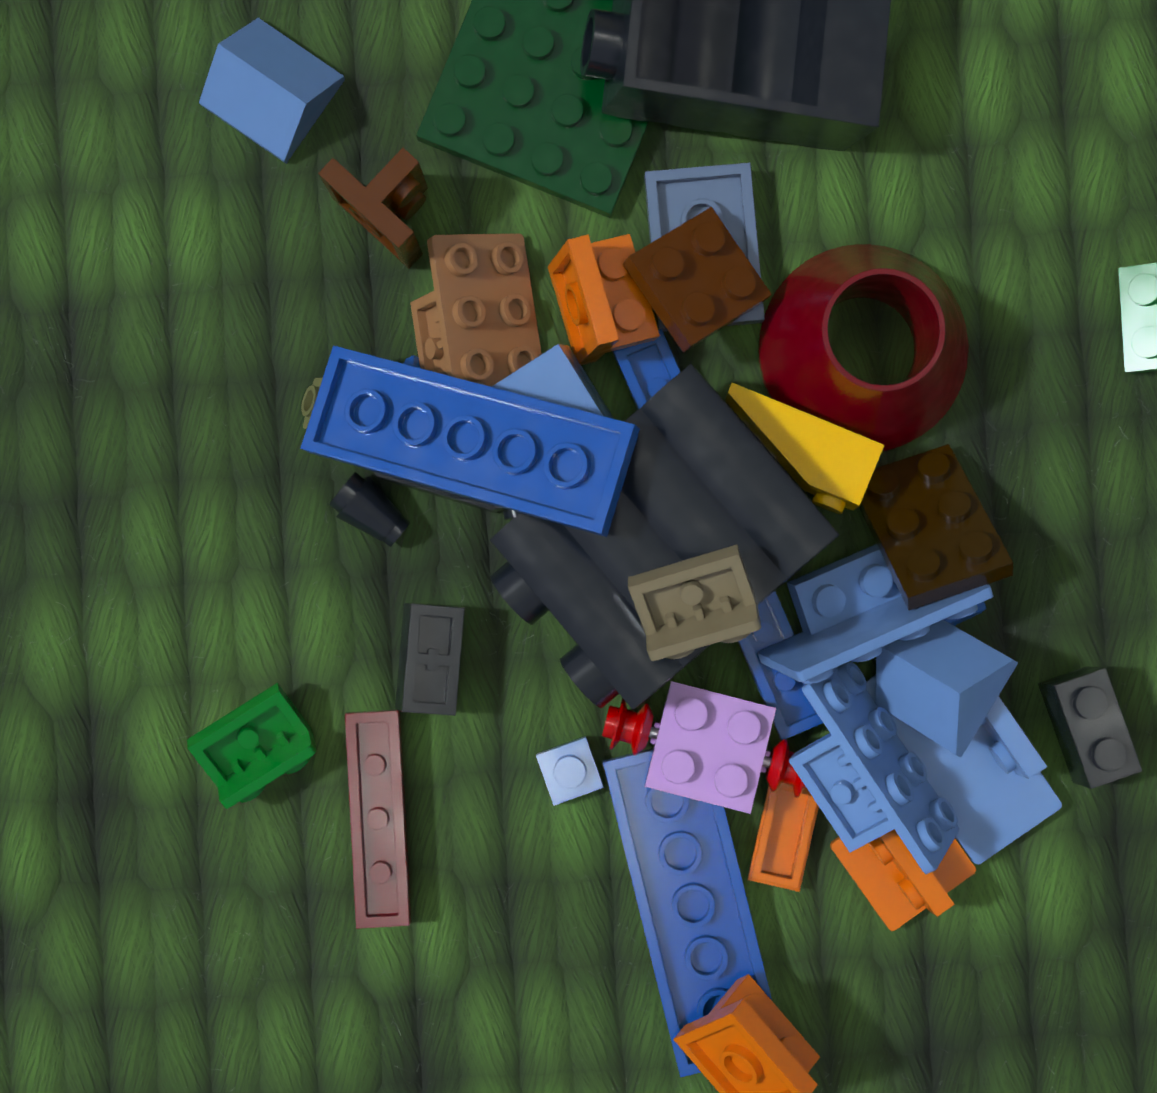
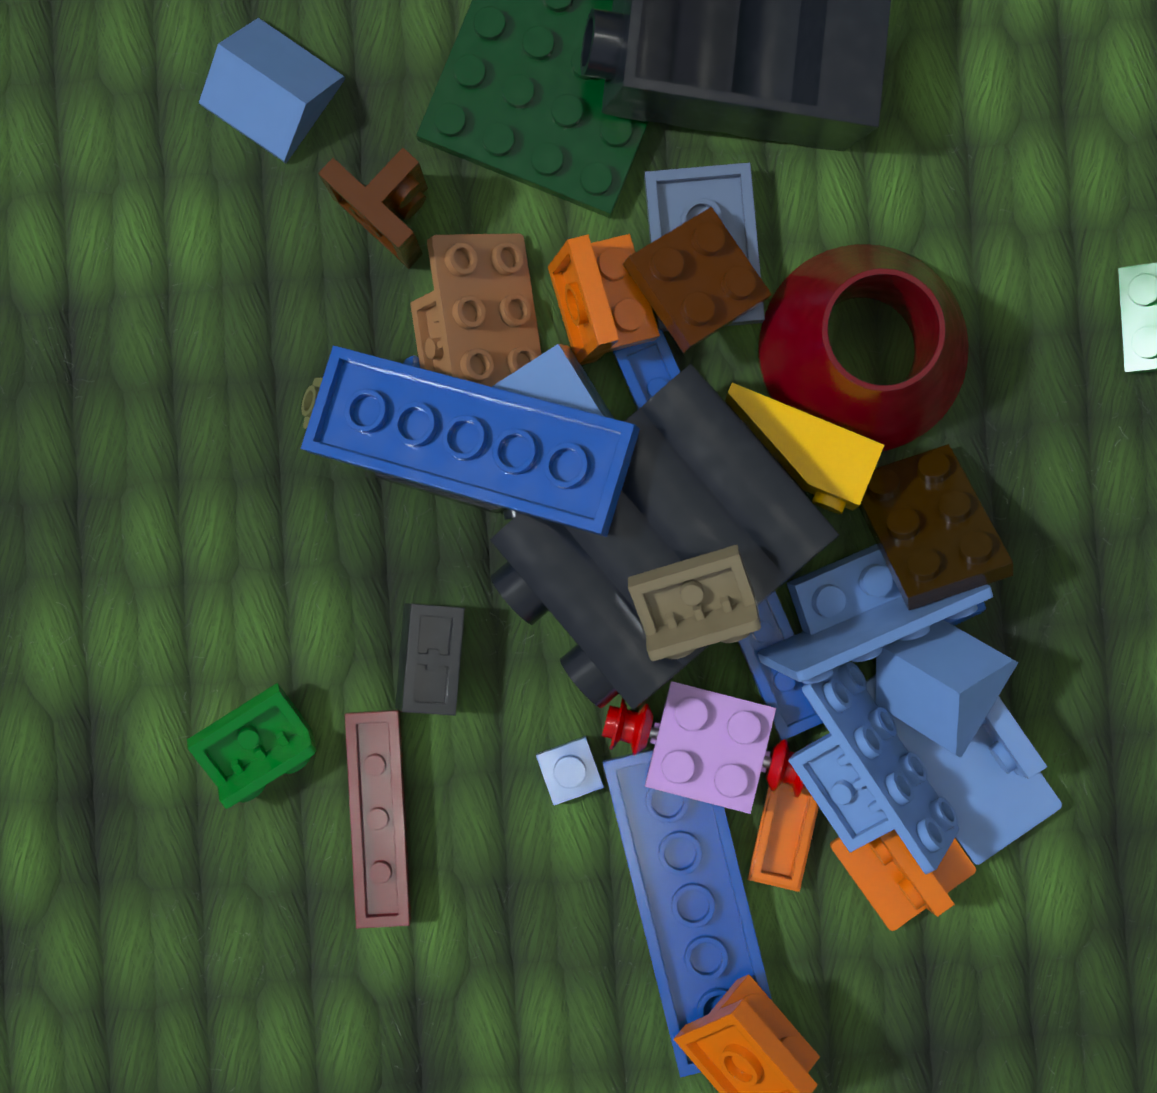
(369, 509): black cone -> none
(1090, 727): black brick -> none

